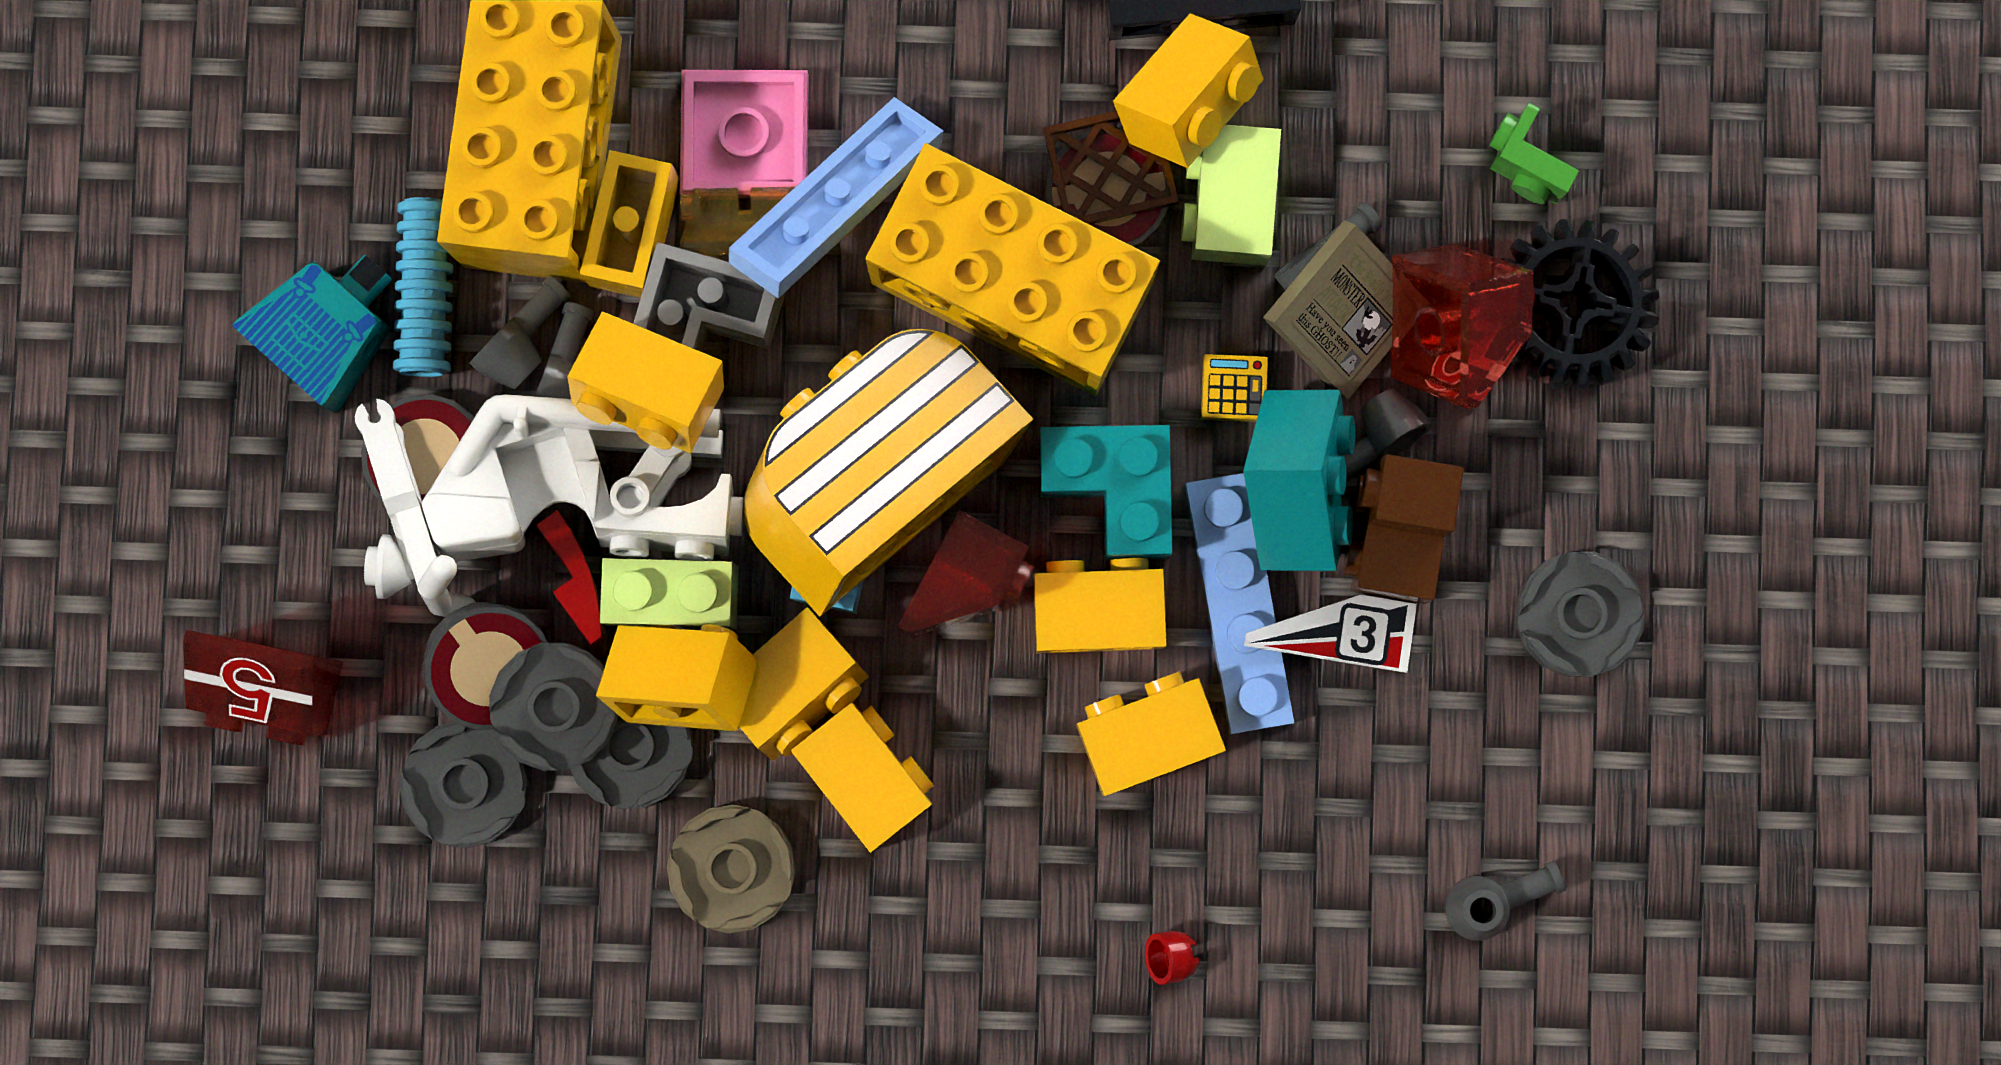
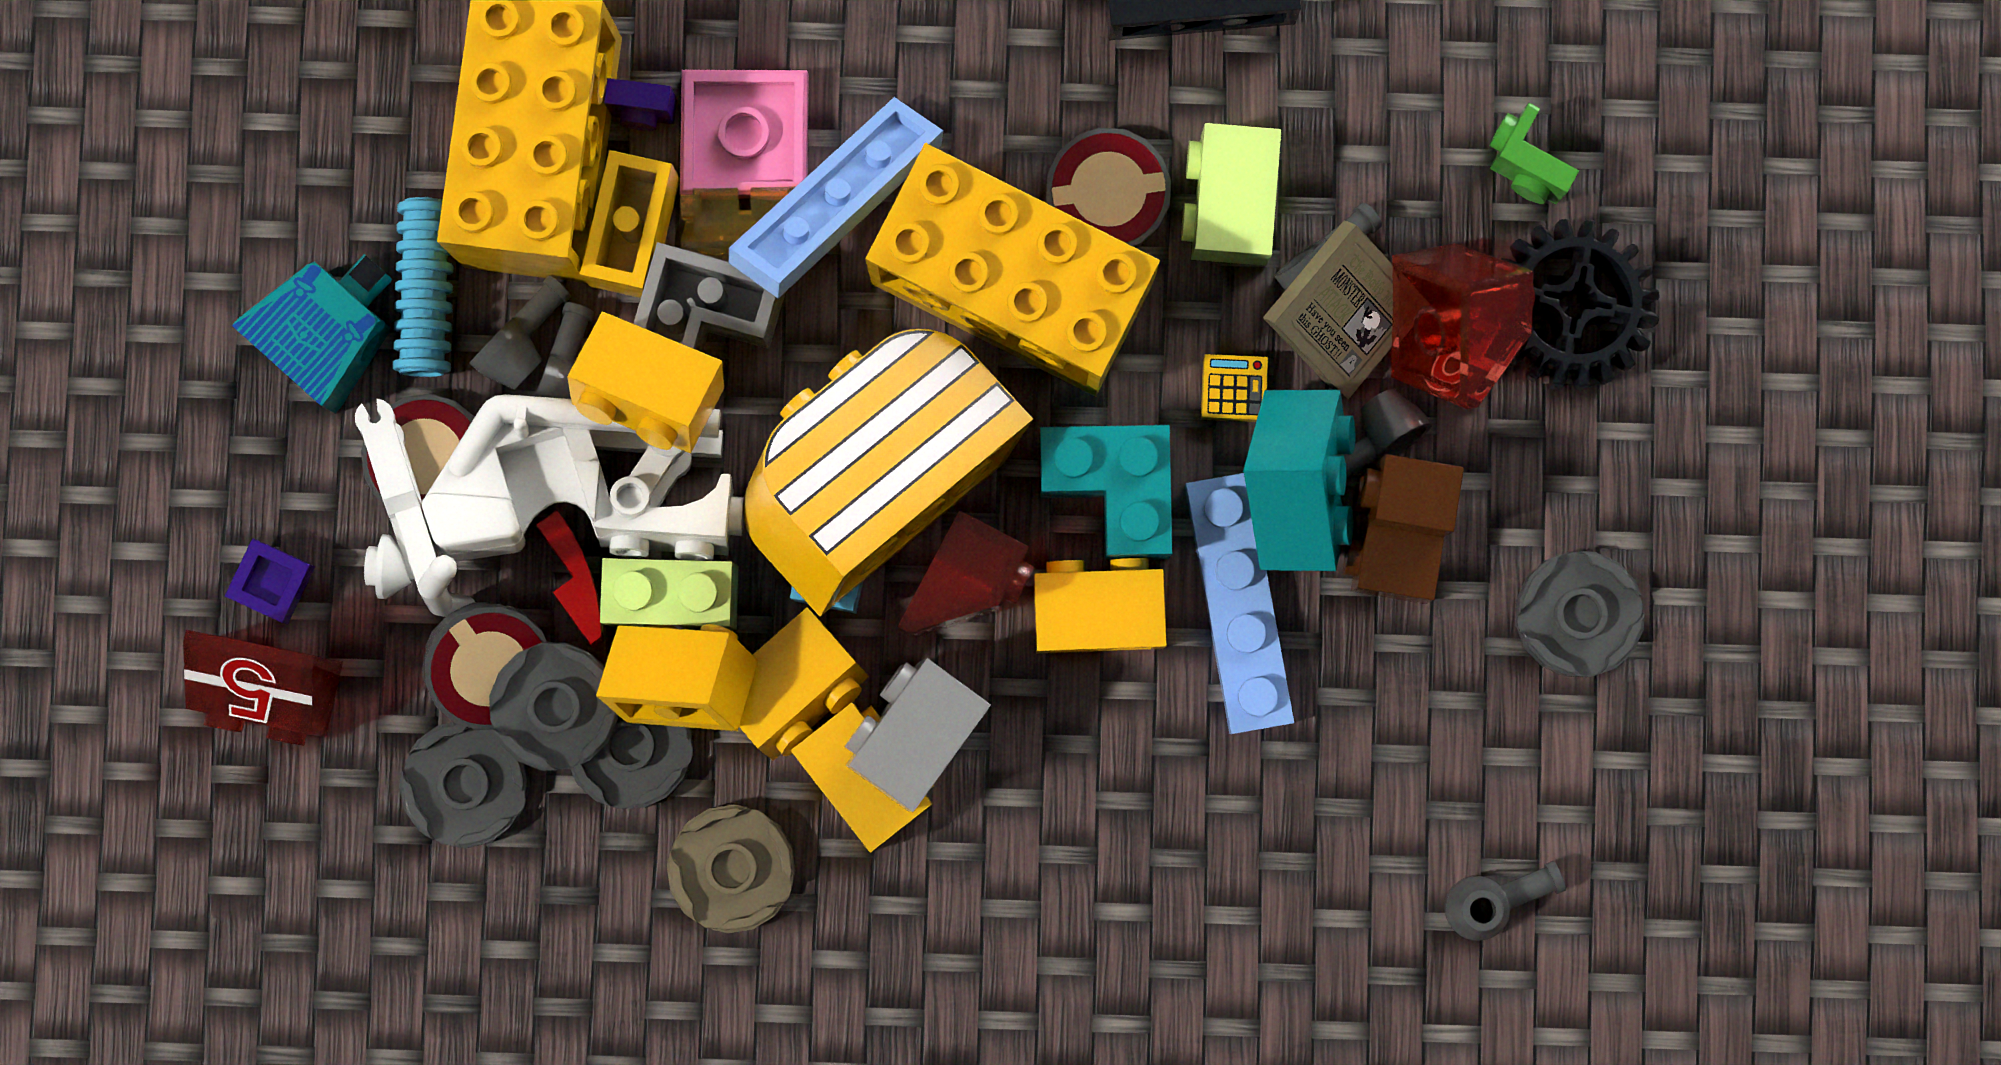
(270, 581): none -> dark purple plate
(640, 103): none -> dark purple plate
(917, 734): none -> light grey brick
(1120, 209): reddish brown window -> none
(1149, 735): yellow brick -> none
(1170, 957): red hinge -> none
(1189, 90): yellow brick -> none
(1351, 631): sticker -> none

